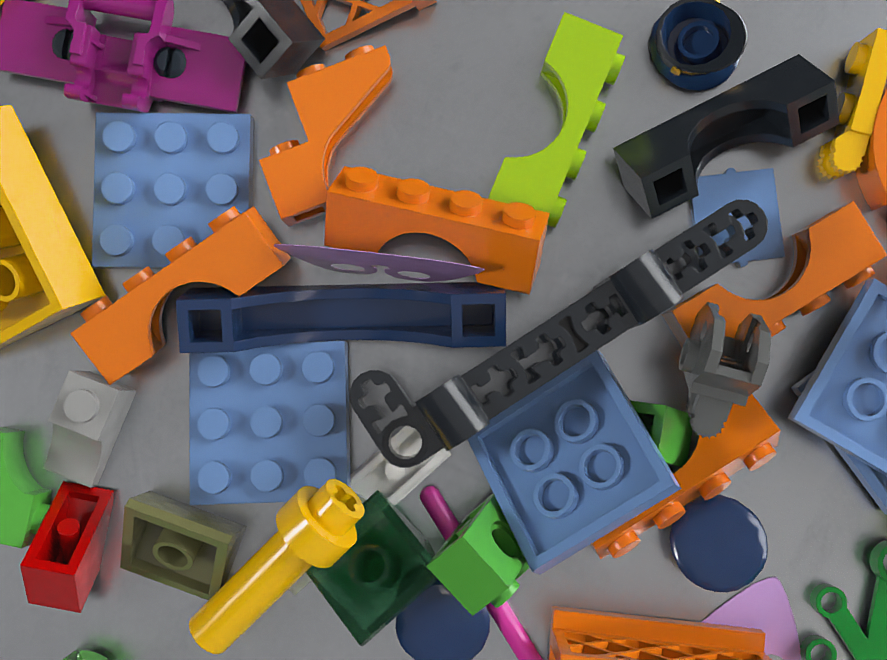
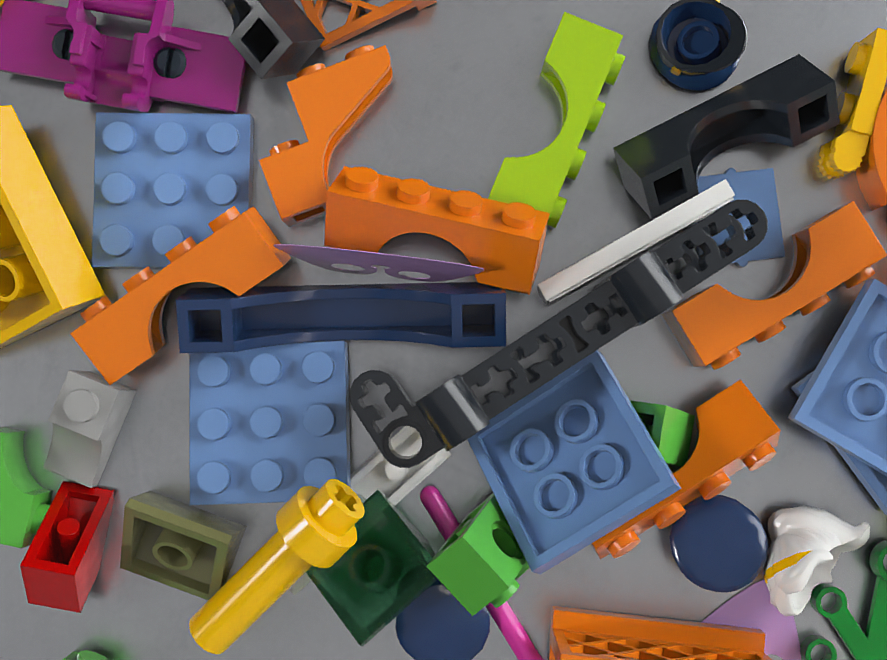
(635, 243): none -> white tile
(722, 367): dark grey hinge -> none
(804, 552): none -> white hair

